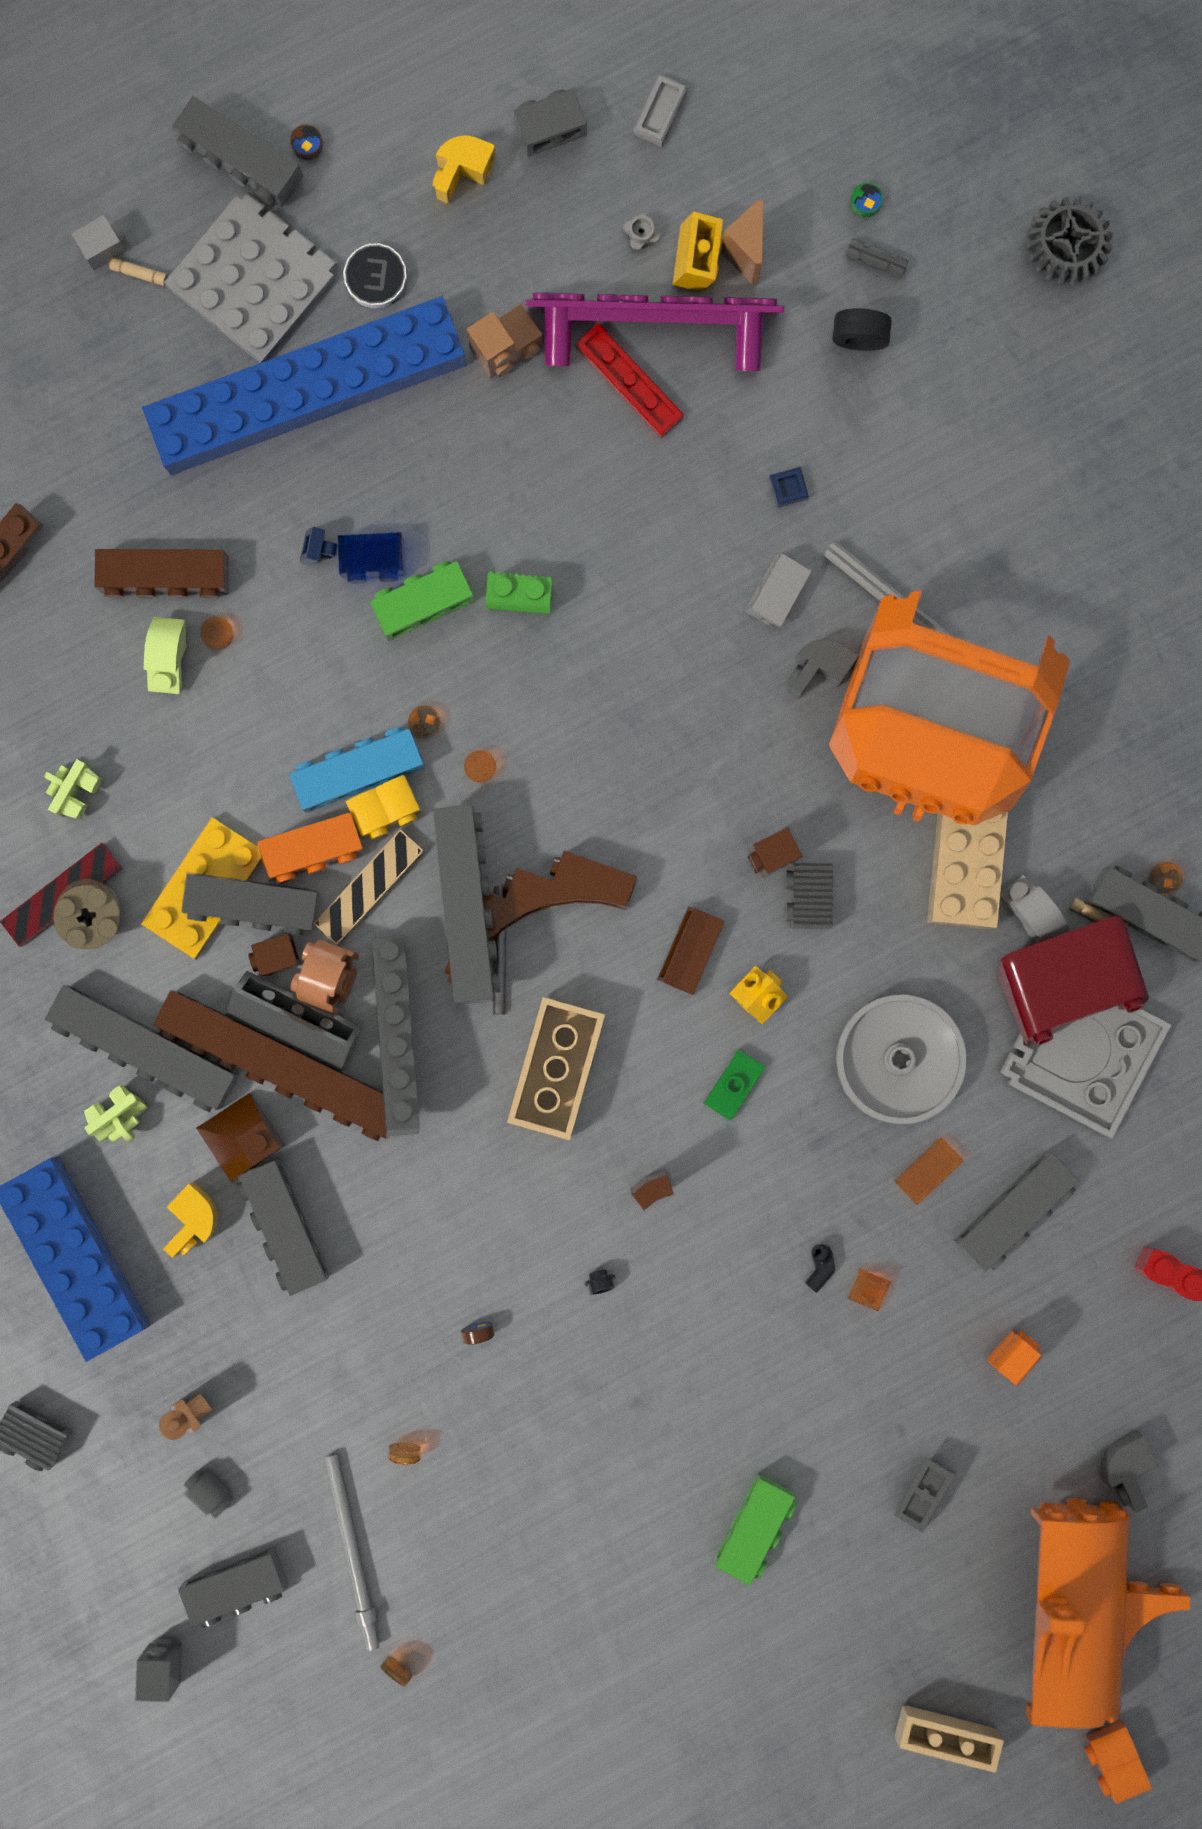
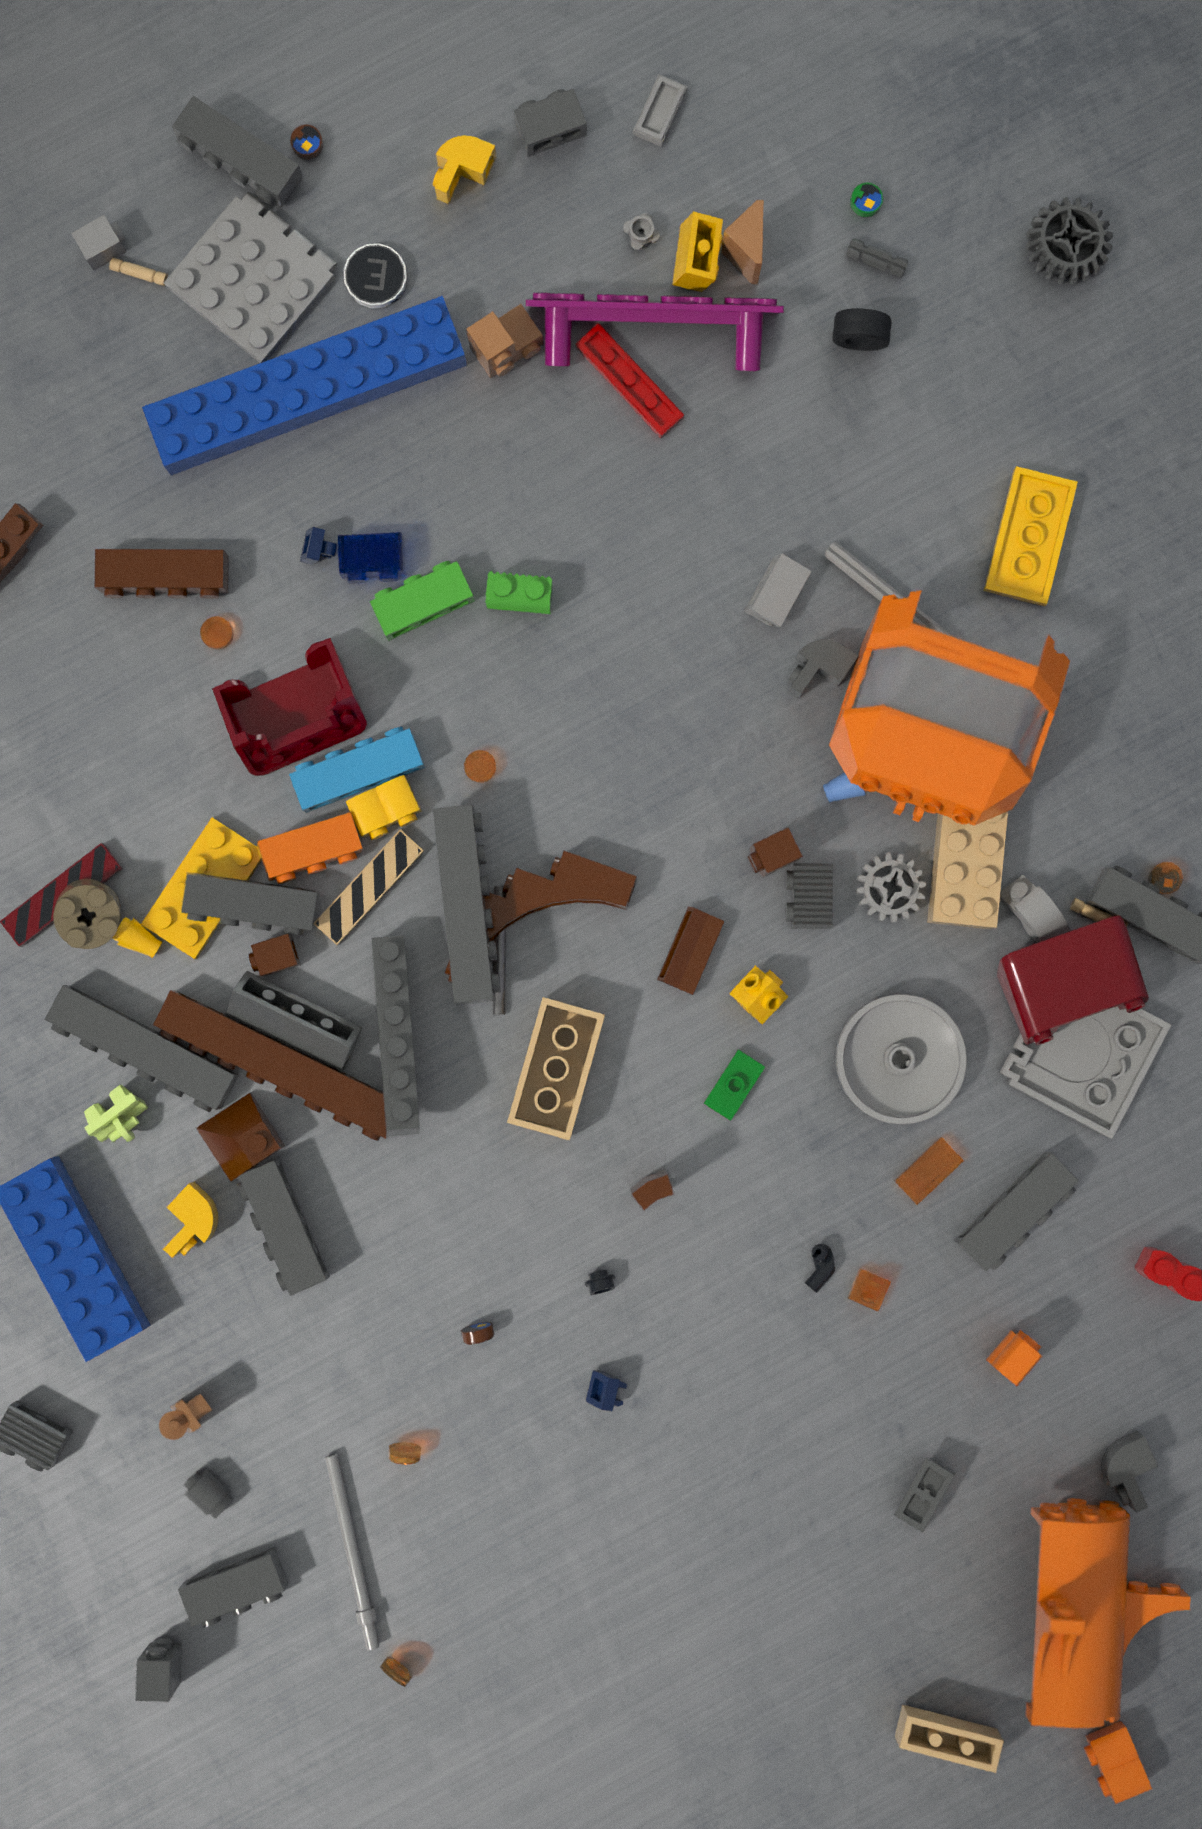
(65, 801): yellowish green hips -> none
(136, 937): none -> yellow cone
(163, 654): yellowish green brick -> none
(291, 713): none -> dark red windscreen
(325, 975): nougat brick -> none
(424, 721): clear orange tile -> none
(603, 1391): none -> dark blue tile
(755, 1529): bright green brick -> none
(789, 487): dark blue tile -> none
(841, 789): none -> medium blue cone
(876, 883): none -> light grey gear
(1030, 536): none -> yellow plate

